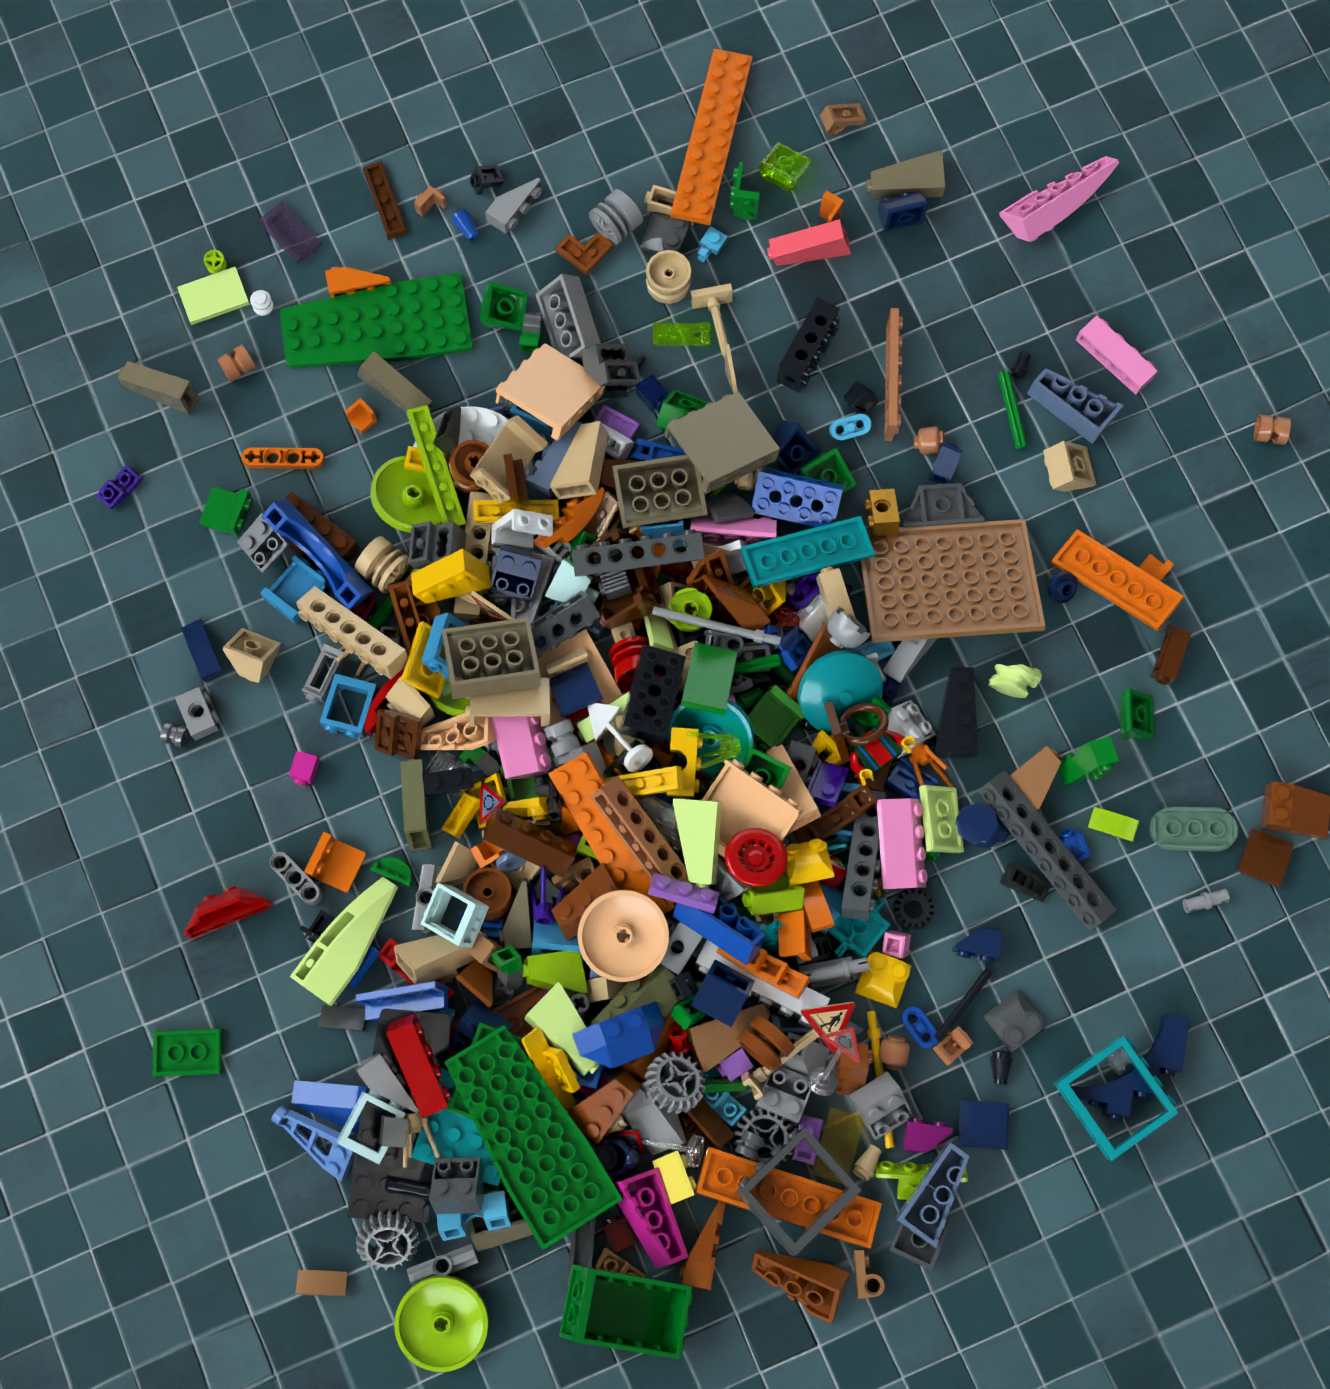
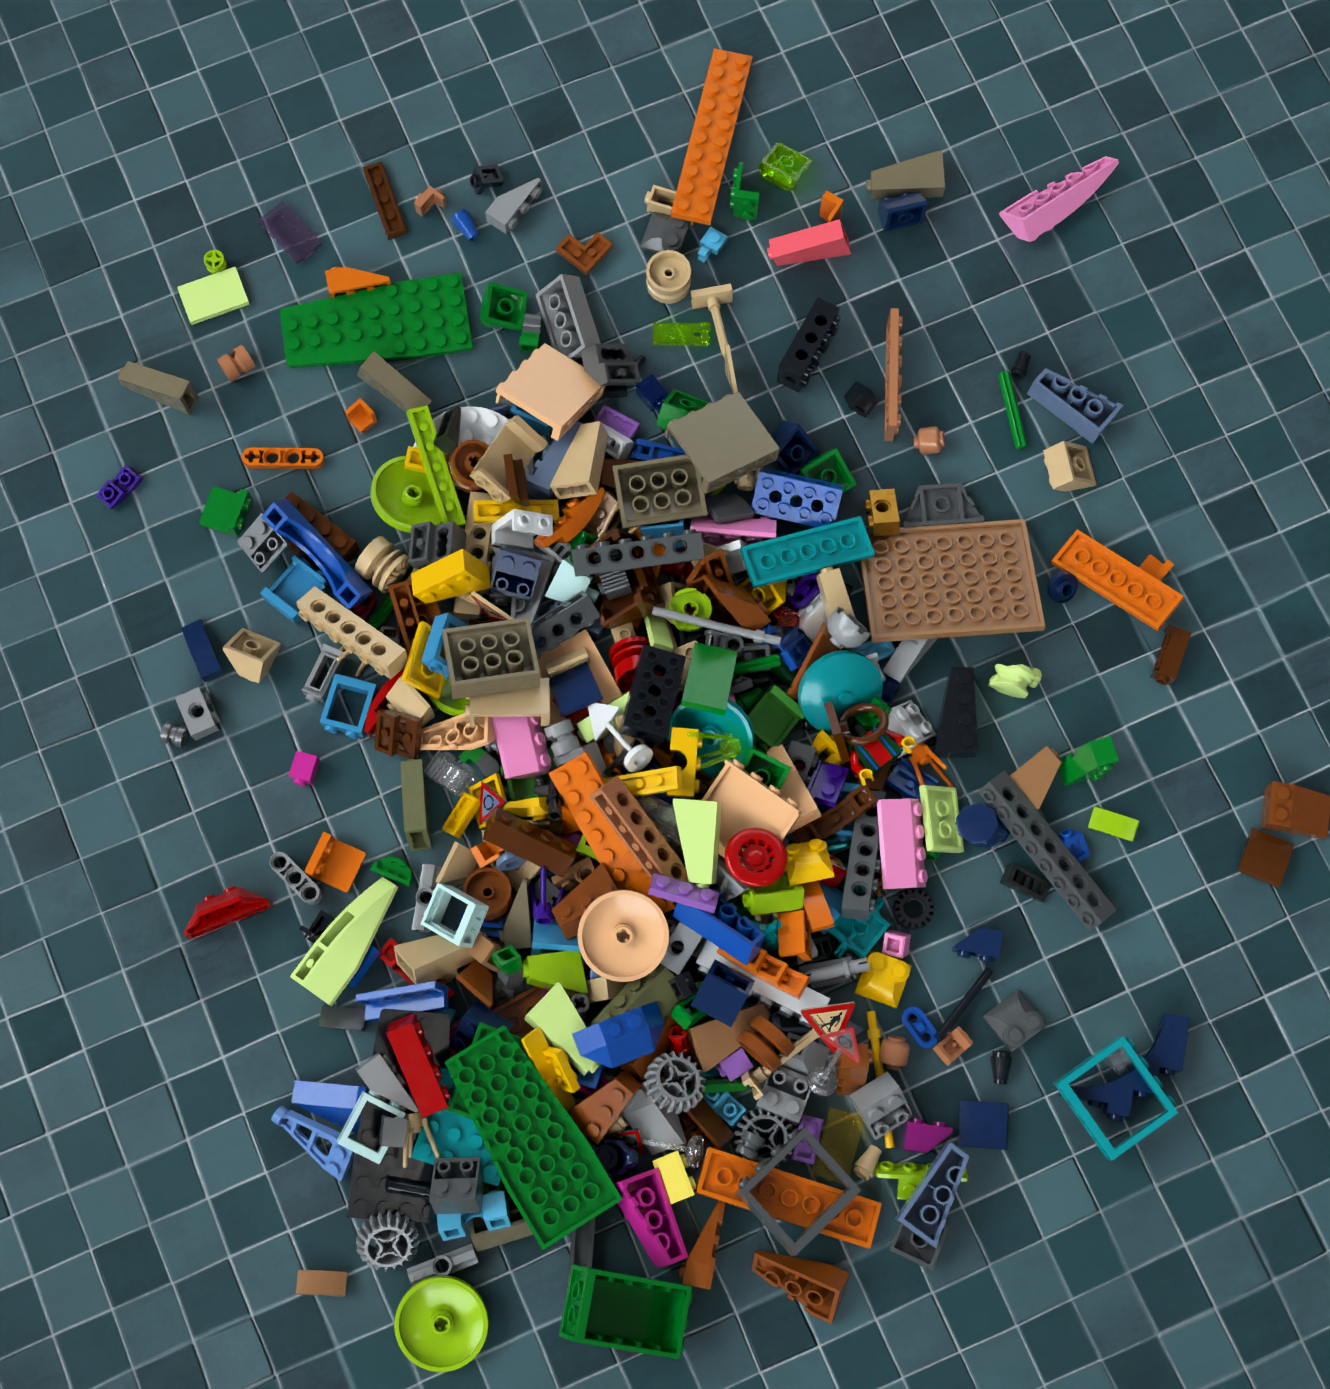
(187, 1052): green tile -> none
(261, 302): white wheel -> none
(451, 781): black hinge -> none
(613, 1262): medium nougat slope -> none
(616, 216): light grey wheel -> none
(618, 1234): clear red brick -> none
(839, 116): medium nougat plate -> none
(849, 426): medium azure plate -> none
(861, 1263): medium nougat plate -> none
(945, 463): dark blue slope -> none
(1116, 354): bright pink brick -> none
(1136, 715): green slope -> none
(1193, 829): sand green tile -> none
(1206, 900): light grey pin -> none
(1272, 429): nougat wheel -> none

